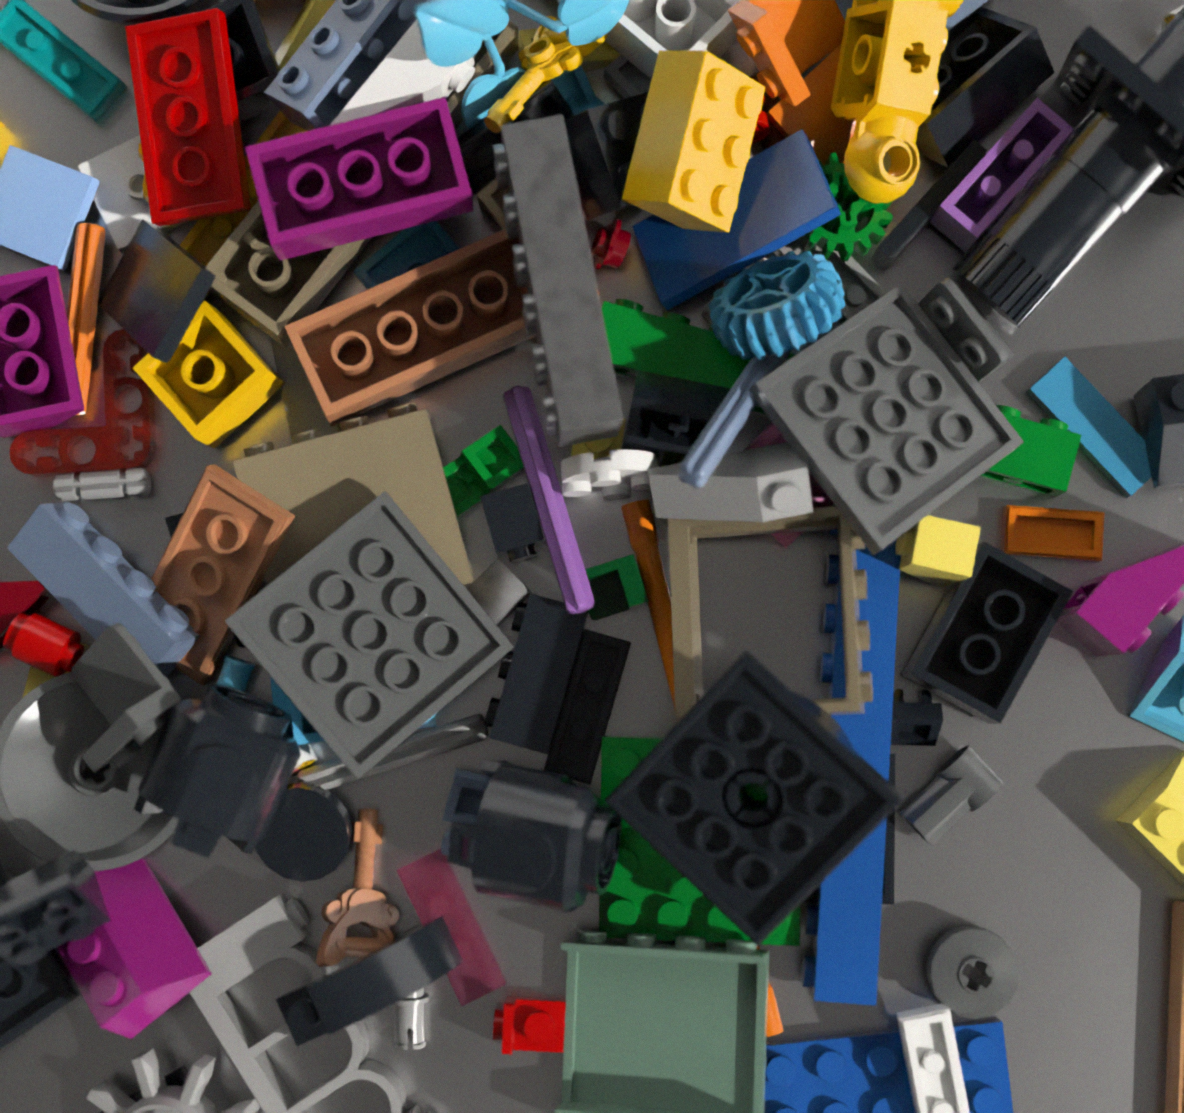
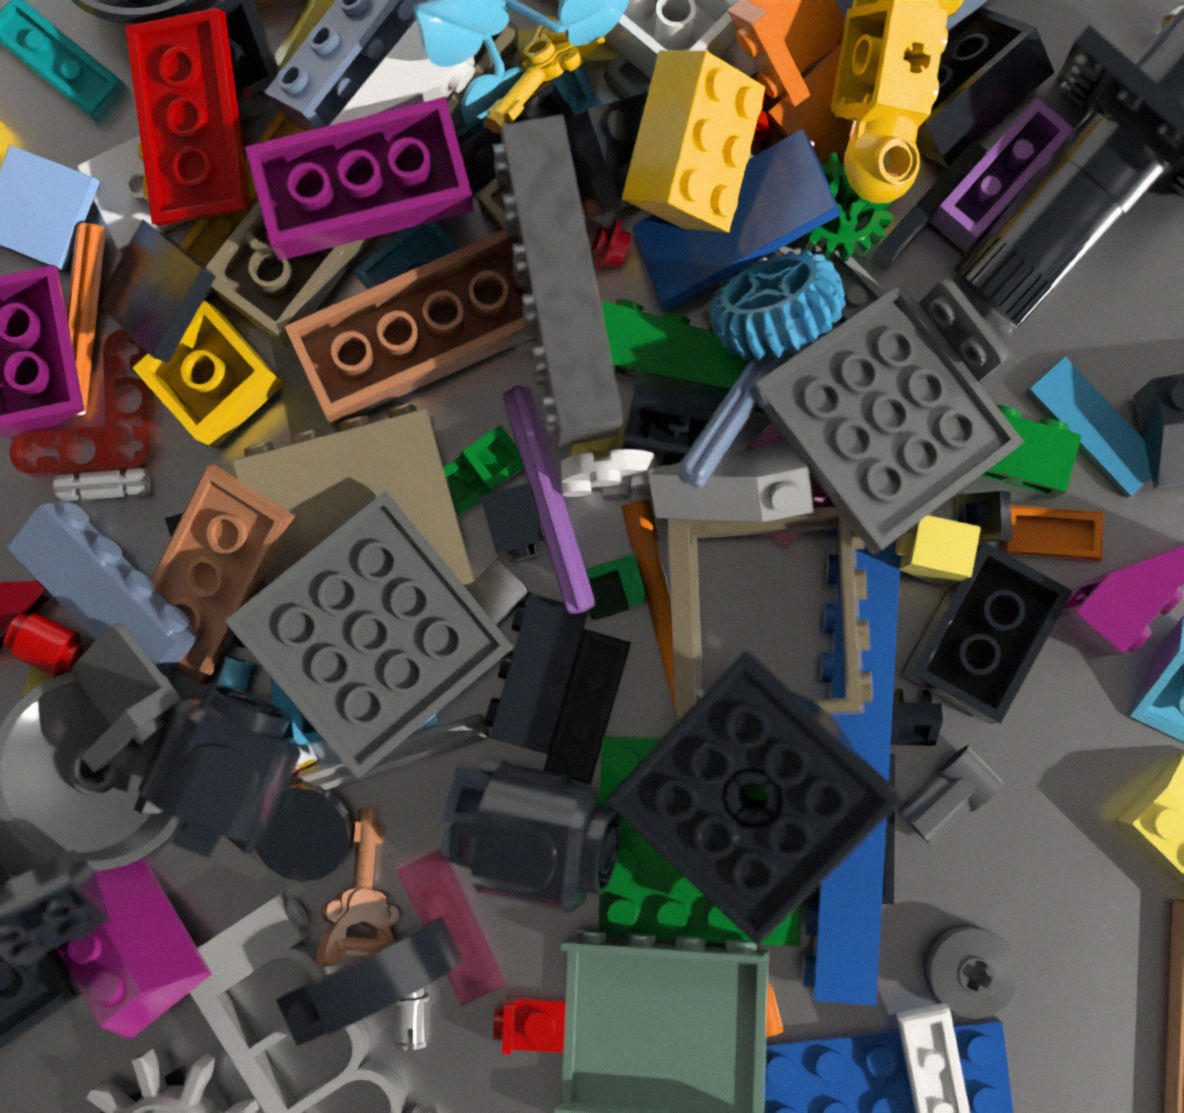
(988, 511): none -> black plate

